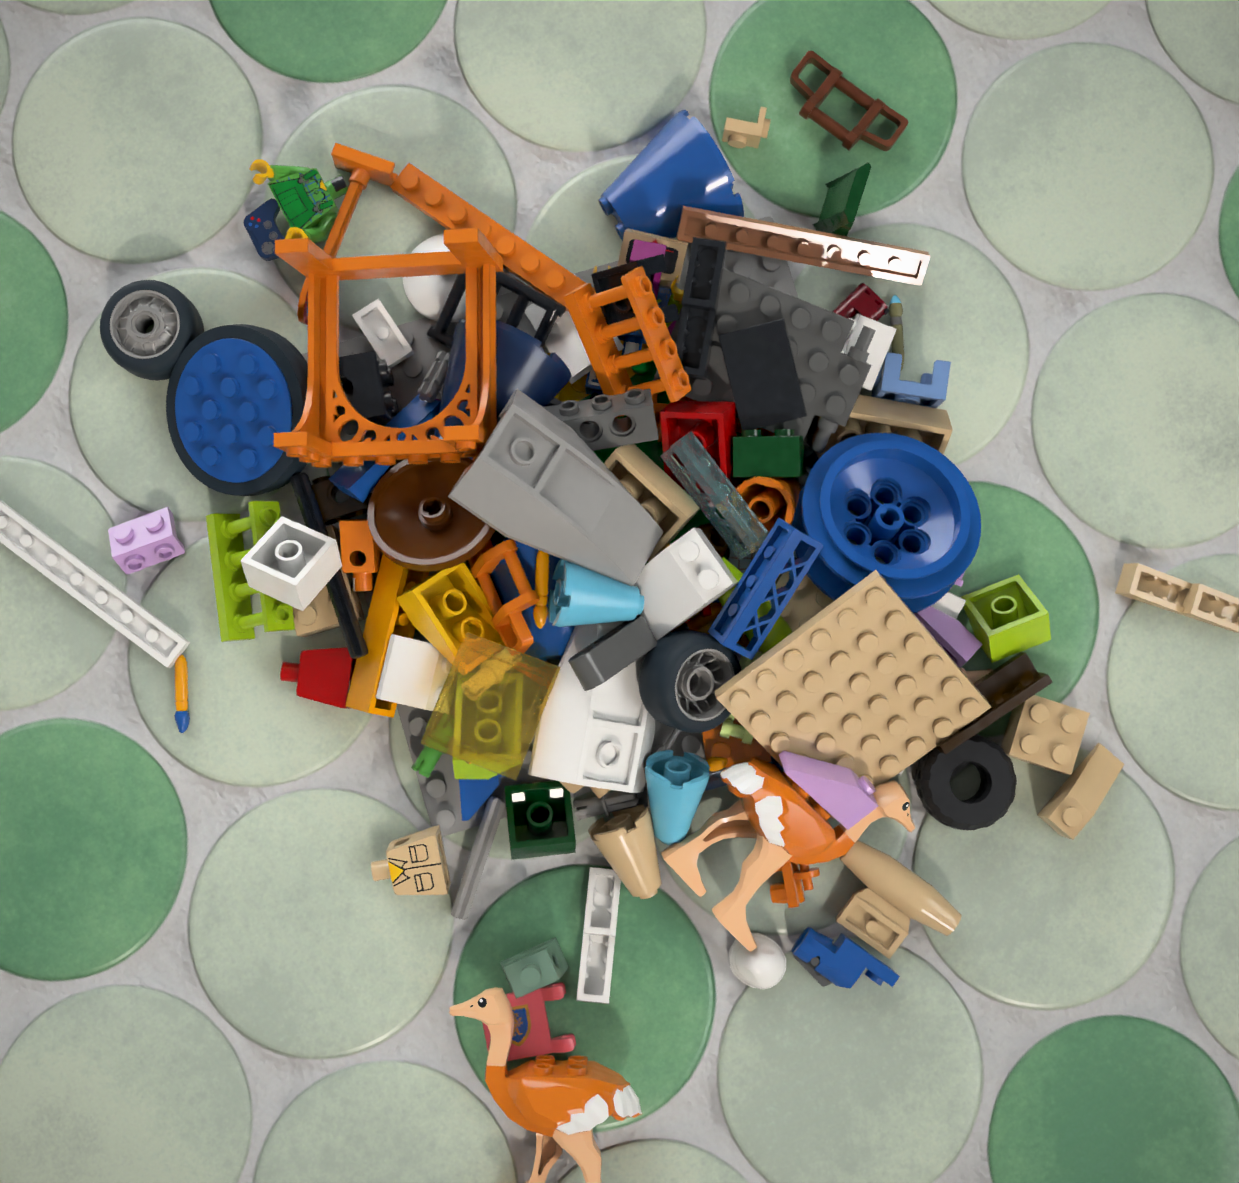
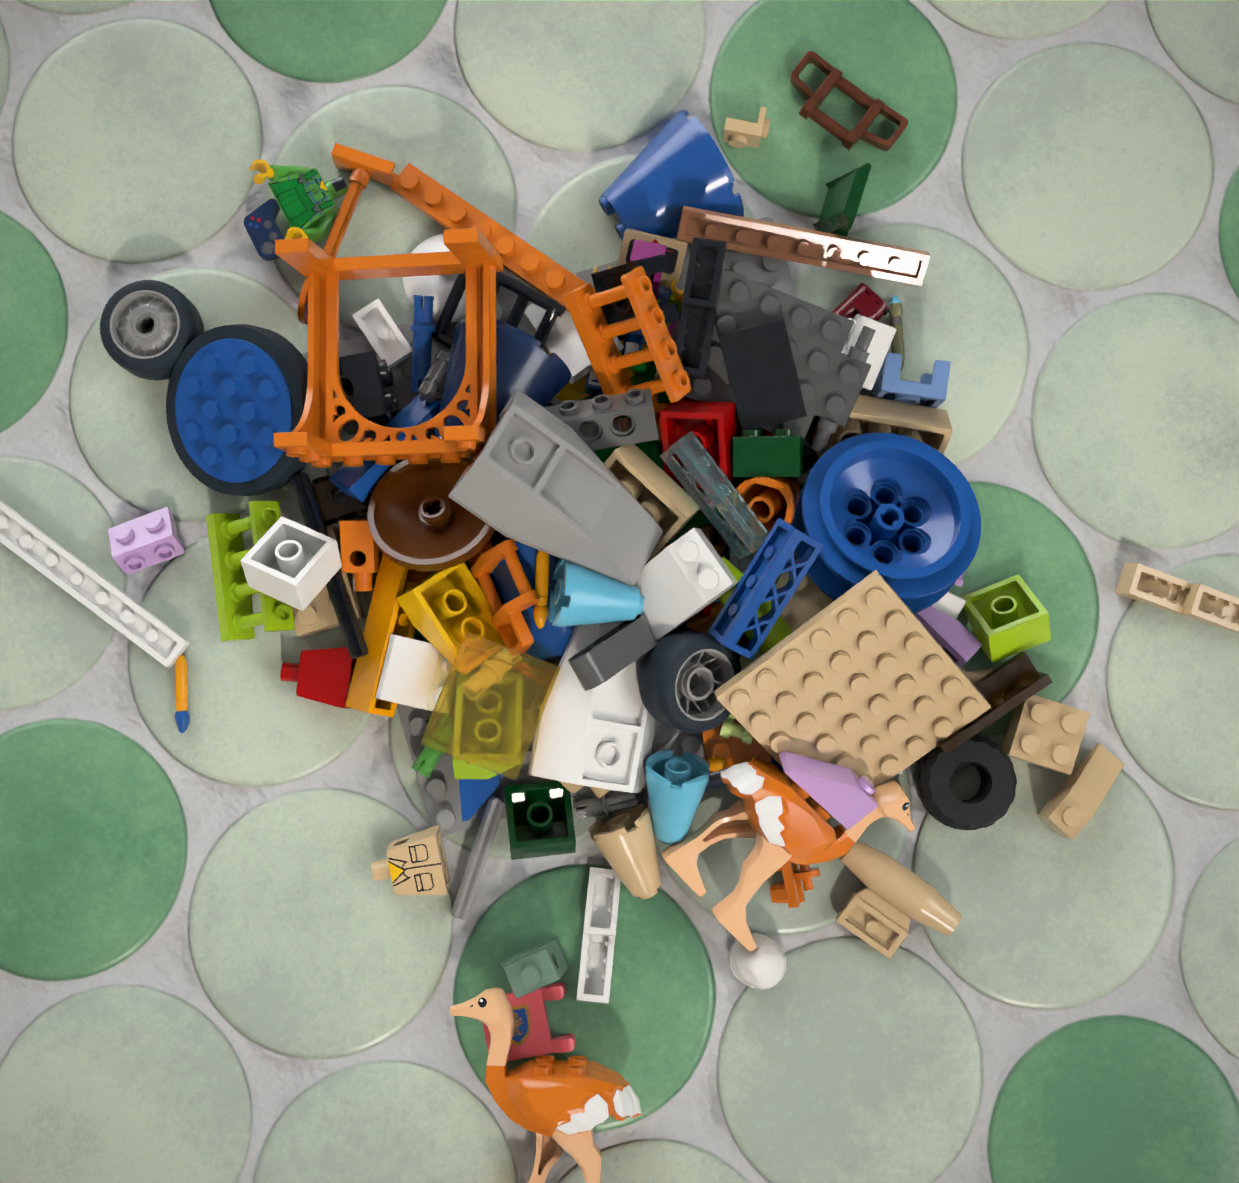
(422, 339): none -> blue pin
(839, 962): blue plate -> none

